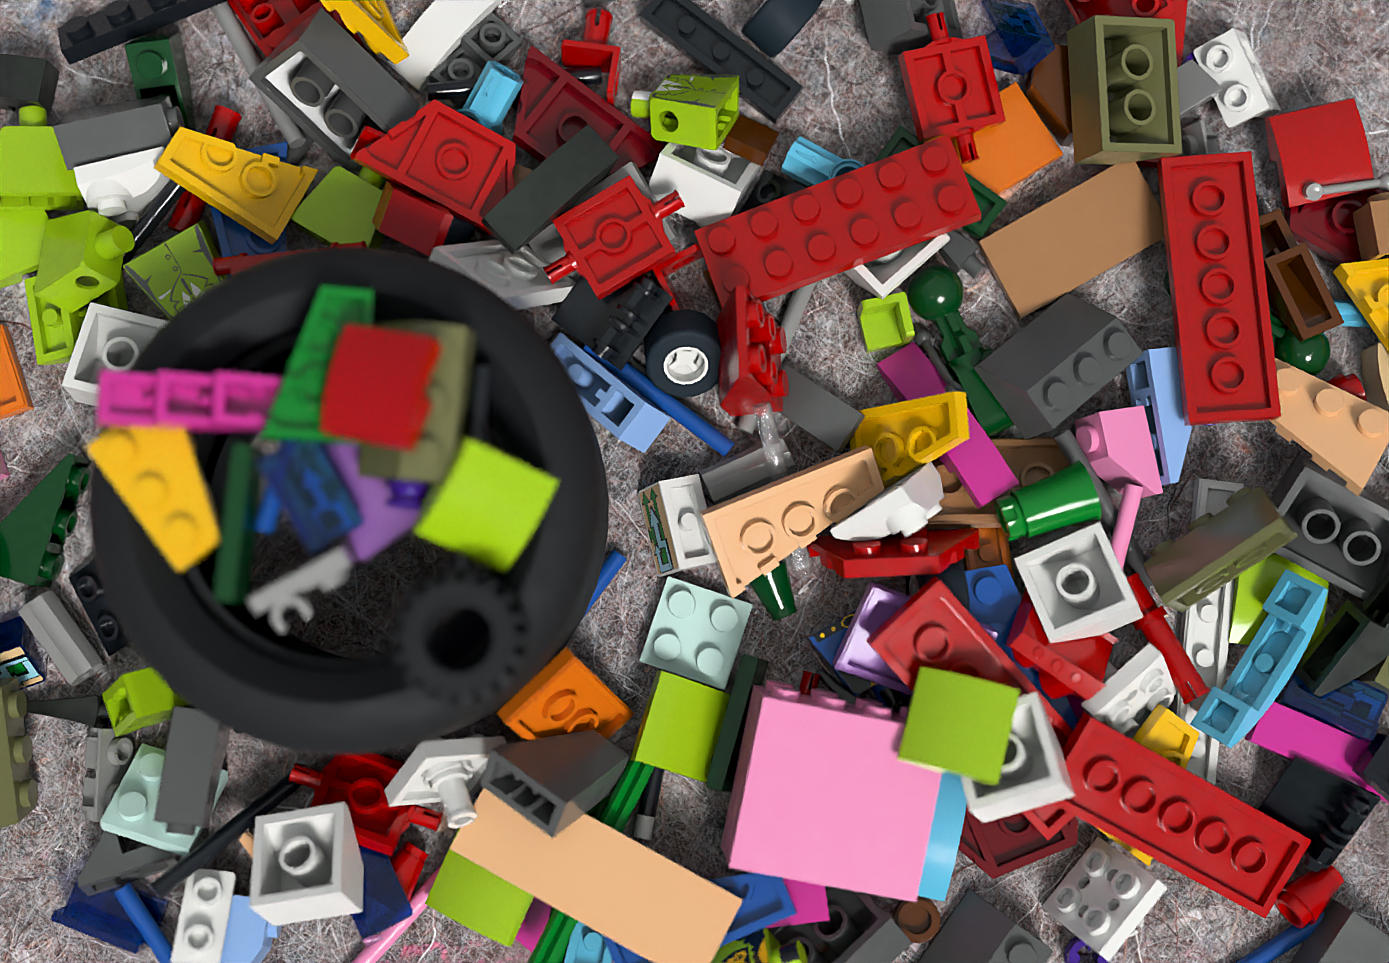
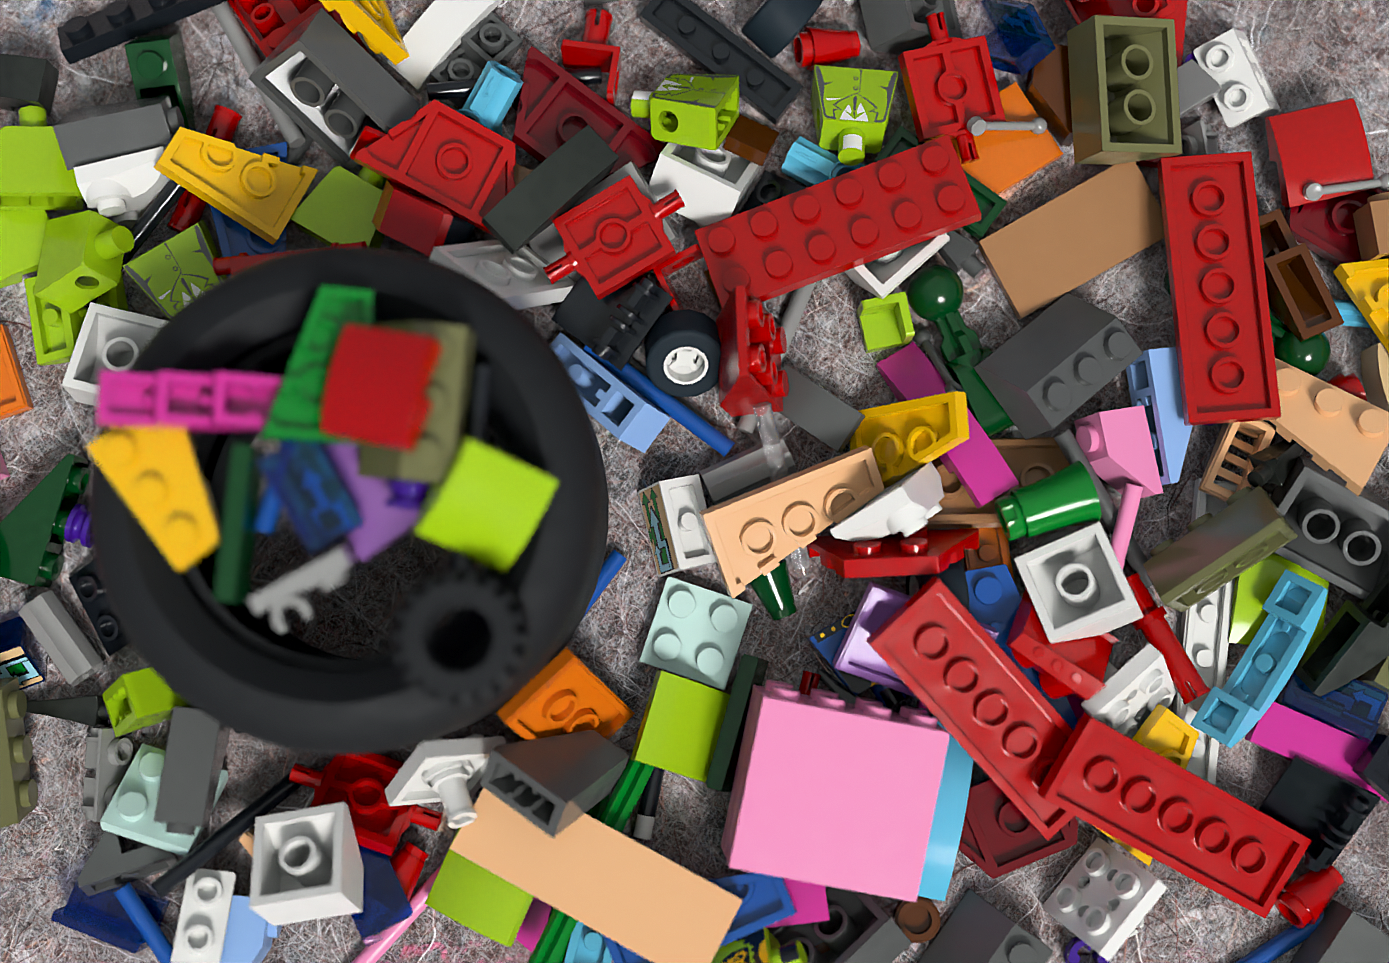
(78, 526): none -> dark purple bush
(824, 46): none -> red cone
(851, 109): none -> lime torso
(958, 725): lime slope -> none
(978, 126): none -> light grey hinge
(1031, 769): white slope -> none
(1258, 430): none -> light nougat slope
(1274, 463): none -> pearl dark grey piece

